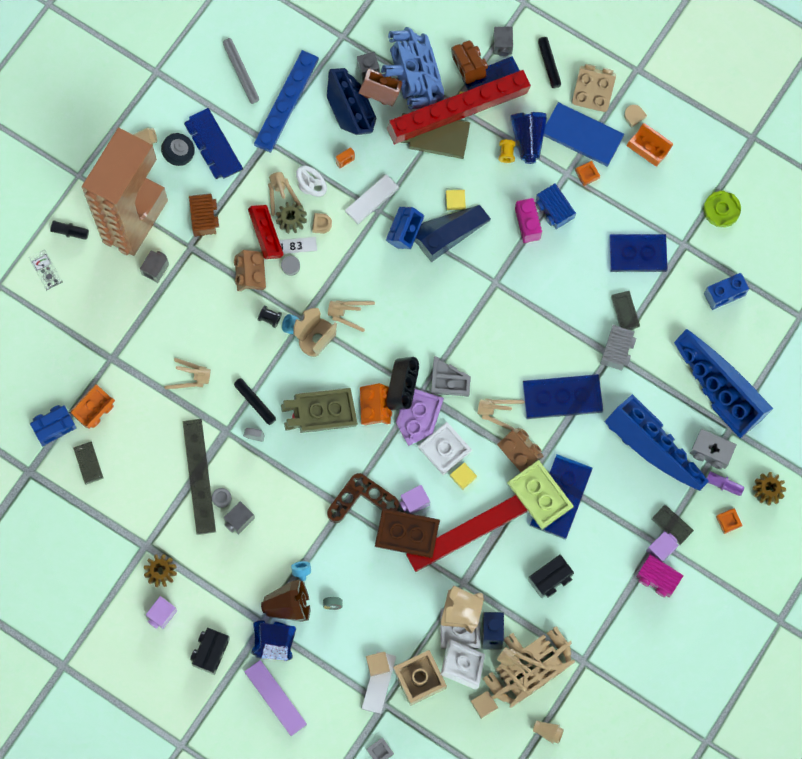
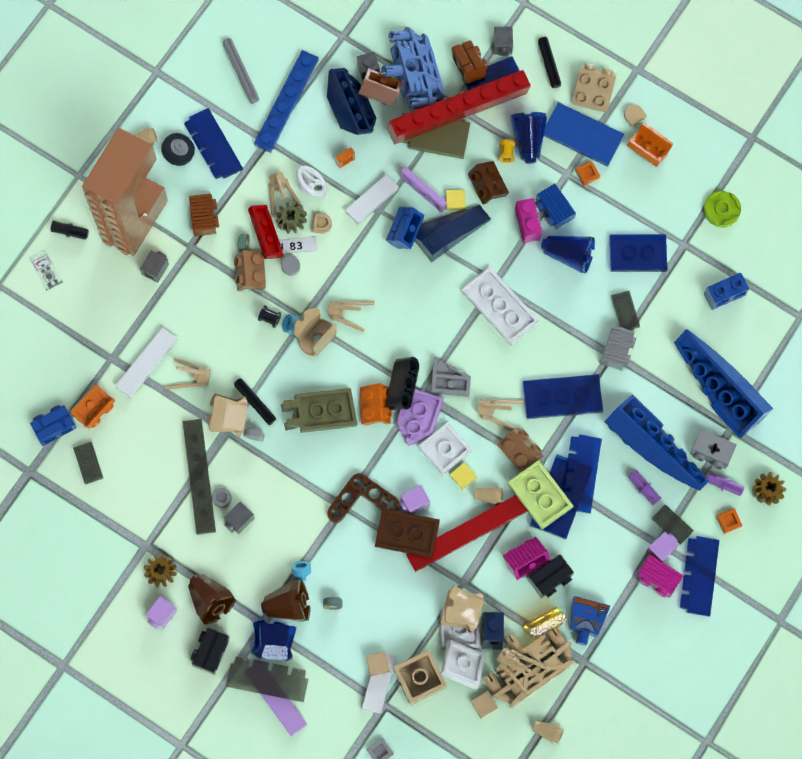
(146, 362): none -> white tile
(210, 598): none -> reddish brown cone
(227, 414): none -> tan piece
(243, 242): none -> sand green tile
(271, 683): none -> clear smoke windscreen
(423, 189): none -> lavender tile
(487, 182): none -> reddish brown bracket
(489, 494): none -> tan cone
(500, 306): none -> white tile
(526, 558): none -> dark pink brick
(551, 619): none -> clear yellow plate
(570, 250): none -> clear blue cone
(584, 468): none -> clear blue windscreen
(587, 618): none -> blue torso
(644, 487): none -> medium lavender axle
(702, 578): none -> clear blue windscreen

